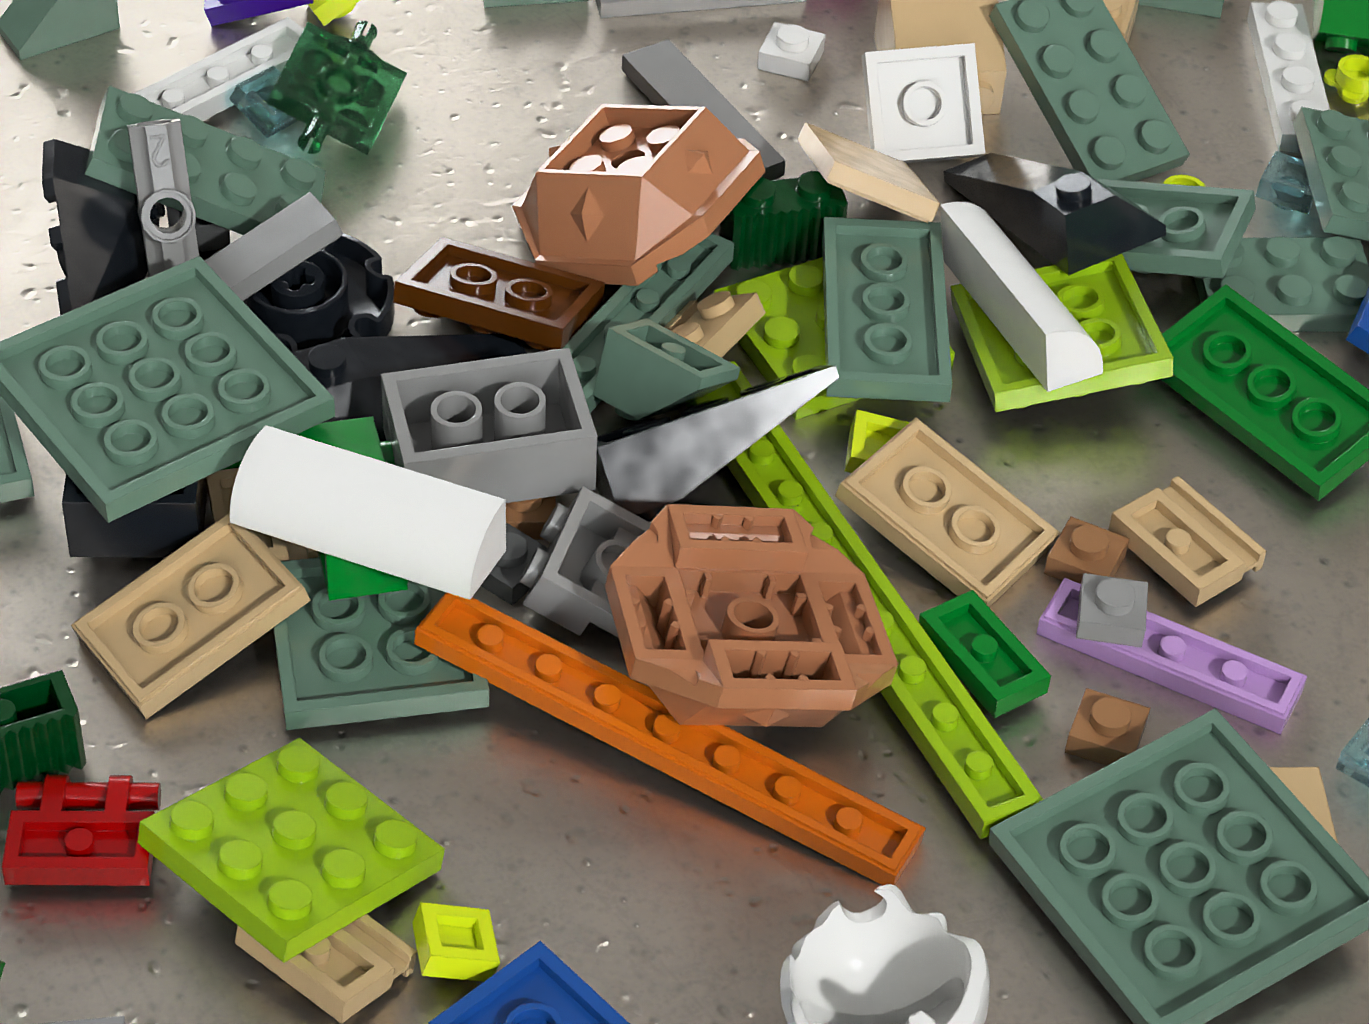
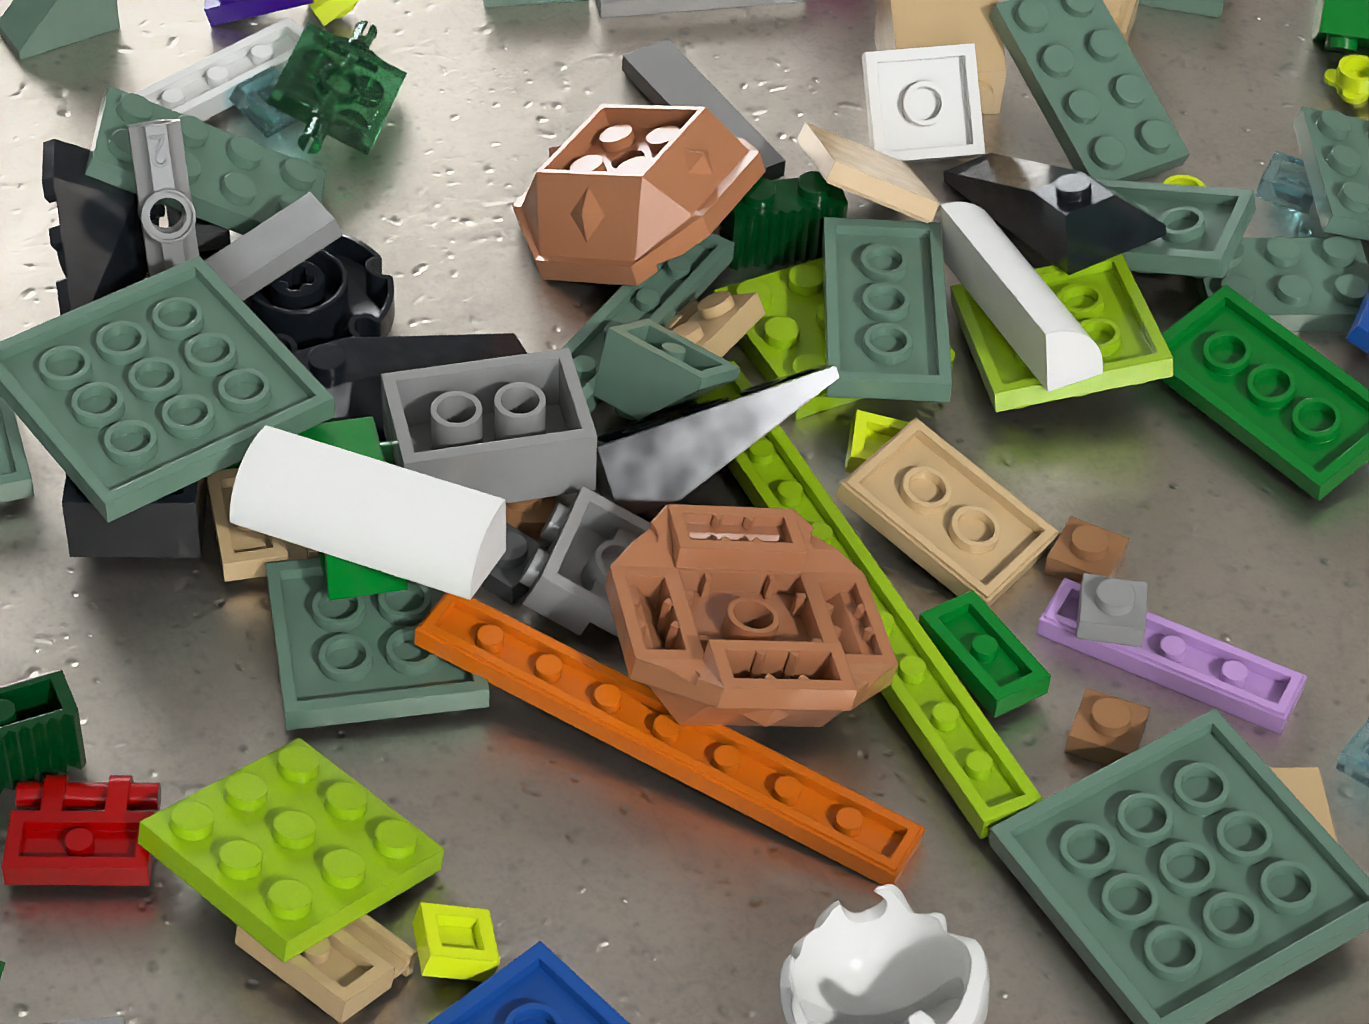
(190, 614): tan tile -> none
(499, 293): reddish brown plate -> none
(791, 51): white plate -> none
(1187, 541): tan plate -> none
(1286, 66): white plate -> none

